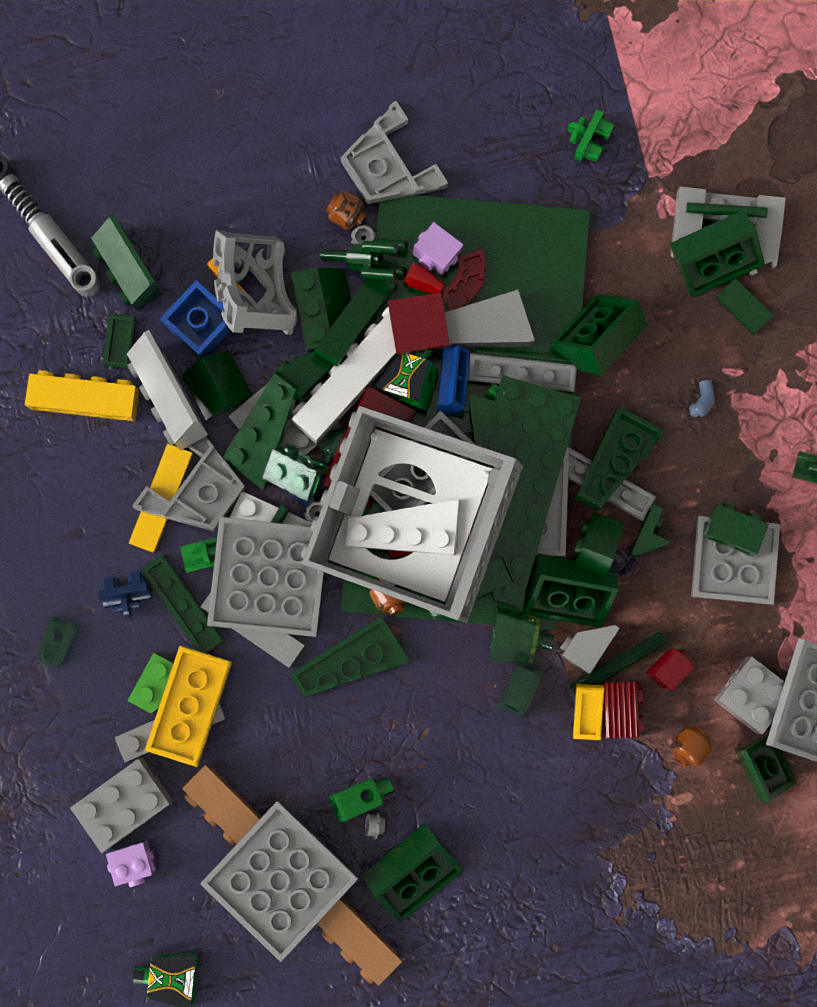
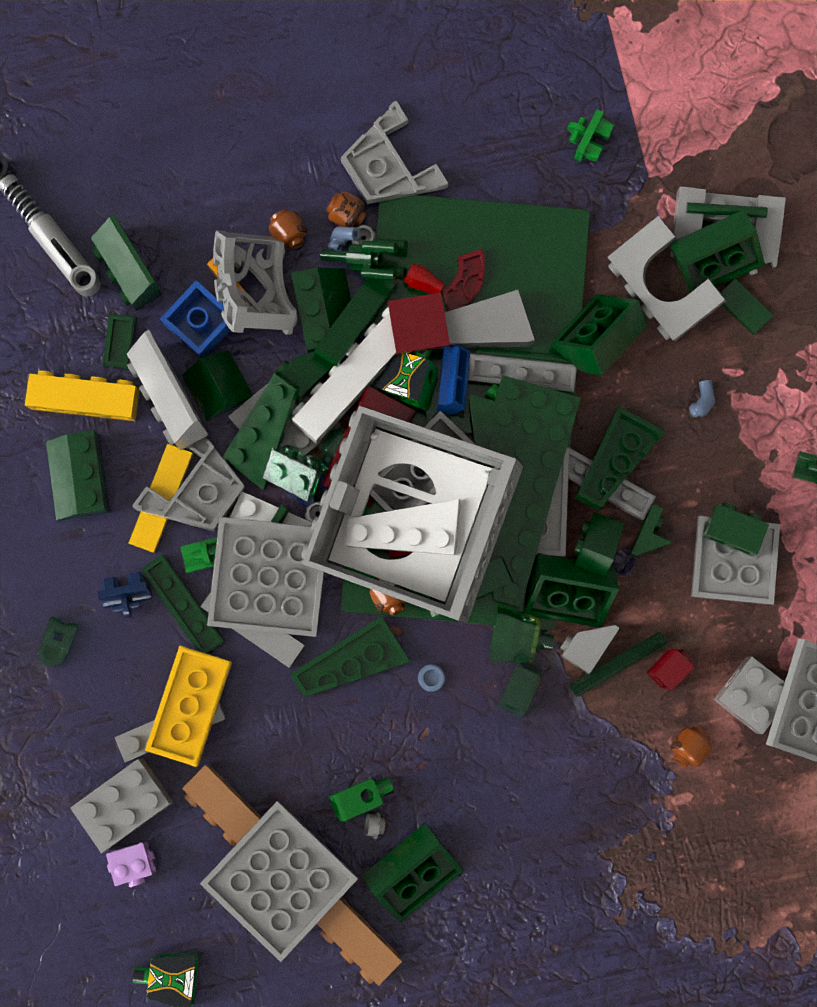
(77, 475): none -> dark green slope
(152, 684): bright green wing -> none
(288, 228): none -> dark orange head
(341, 235): none -> sand blue arm
(431, 677): none -> sand blue tile
(437, 249): lavender head -> none
(588, 712): yellow tile -> none
(621, 710): dark red brick -> none
(632, 262): none -> light grey arch
(765, 769): dark green slope -> none

